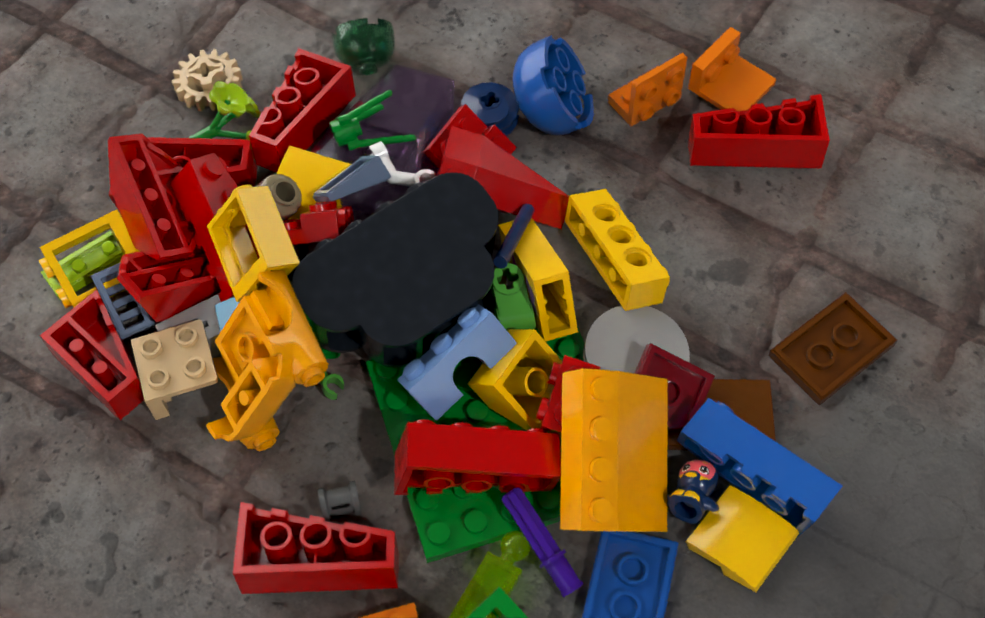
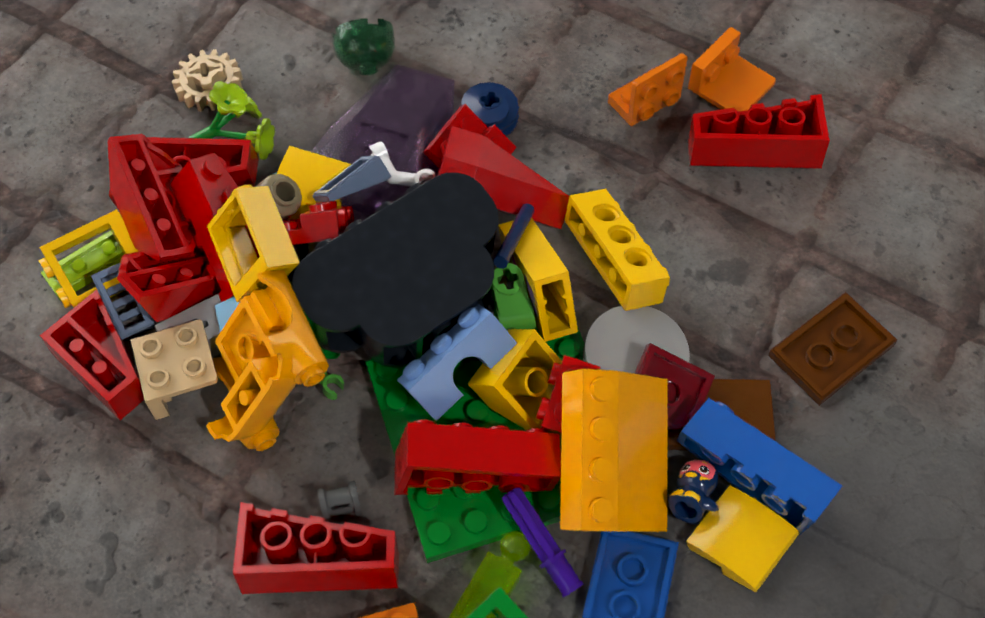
(301, 109): red wedge -> none
(347, 127): green plant -> none
(549, 87): blue cylinder -> none

